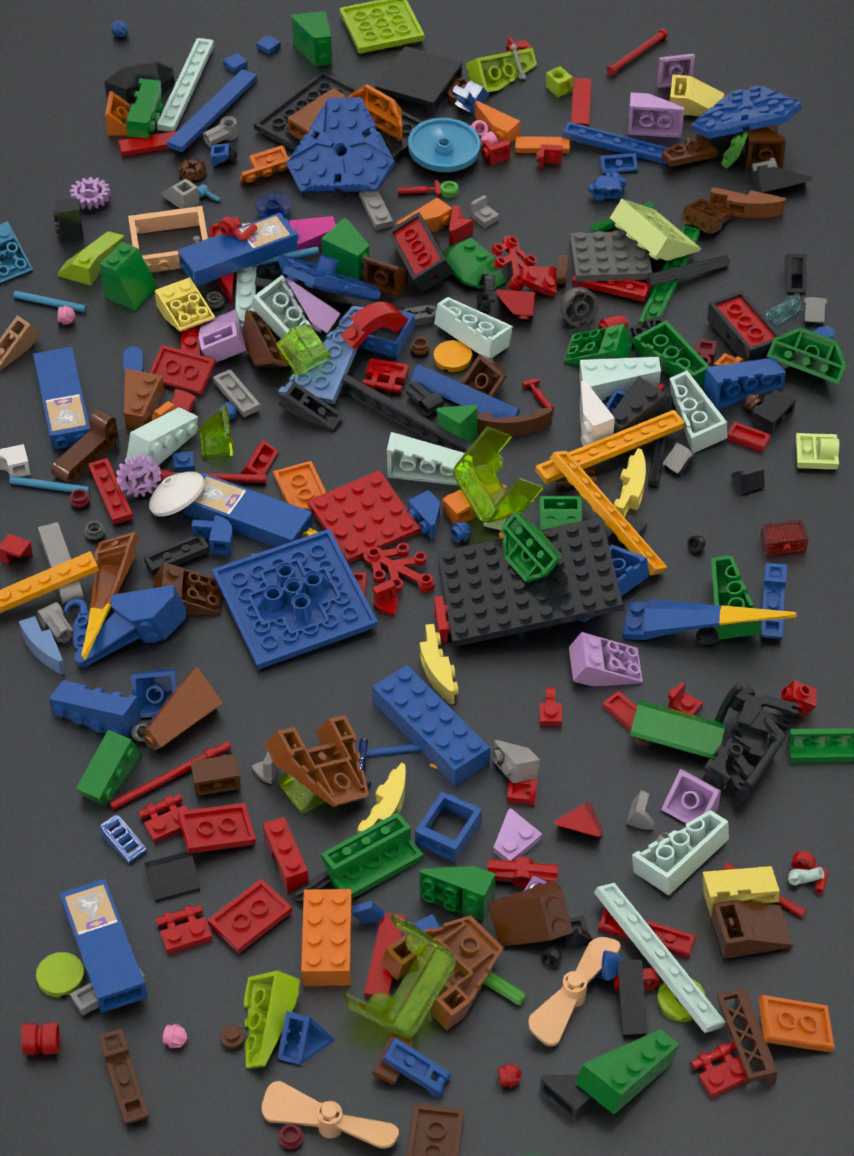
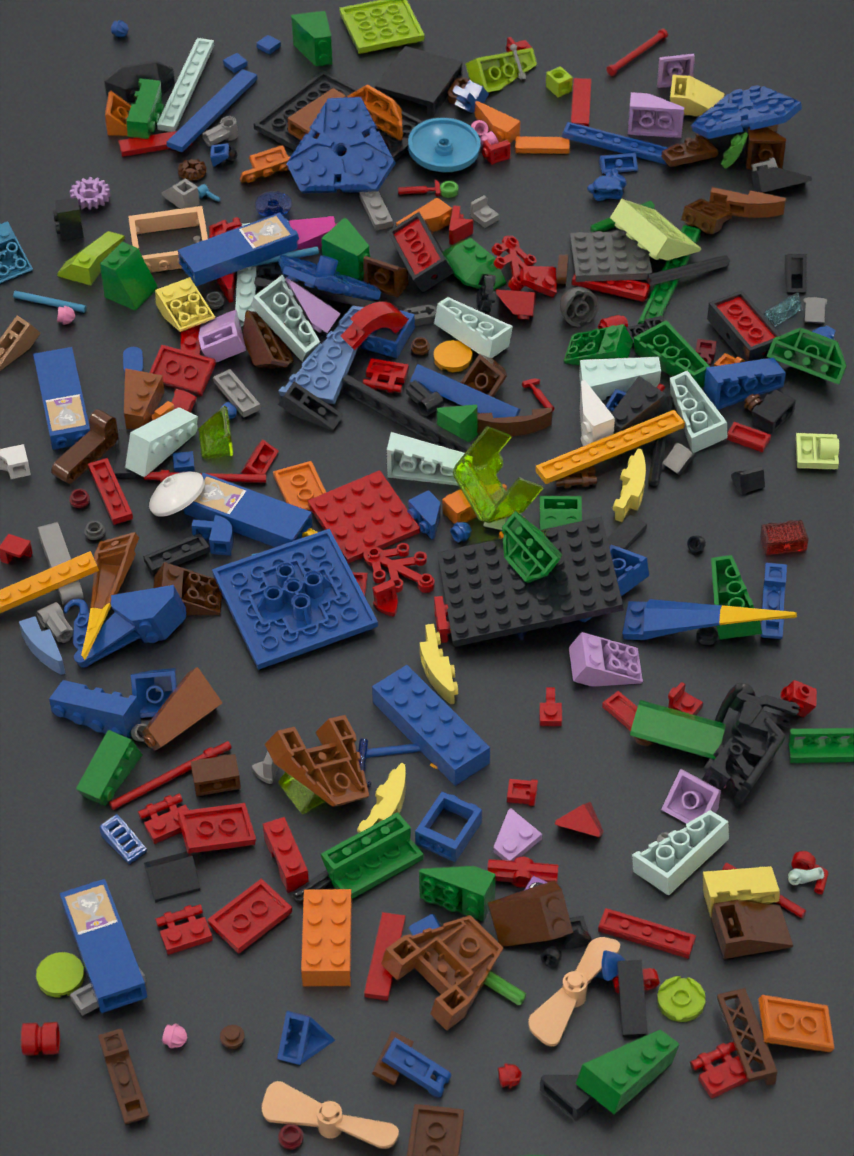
(46, 484): dark azure bar -> none
(138, 475): lavender gear -> none
(229, 228): red plate -> none
(267, 1001): lime wedge -> none
(302, 348): clear neon green slope -> none
(367, 912): blue tile -> none
(417, 991): clear neon green windscreen -> none
(515, 761): light grey slope -> none
(549, 154): red bracket -> none
(604, 508): light orange plate -> none
(637, 815): light grey tile -> none
(660, 958): light aqua tile -> none

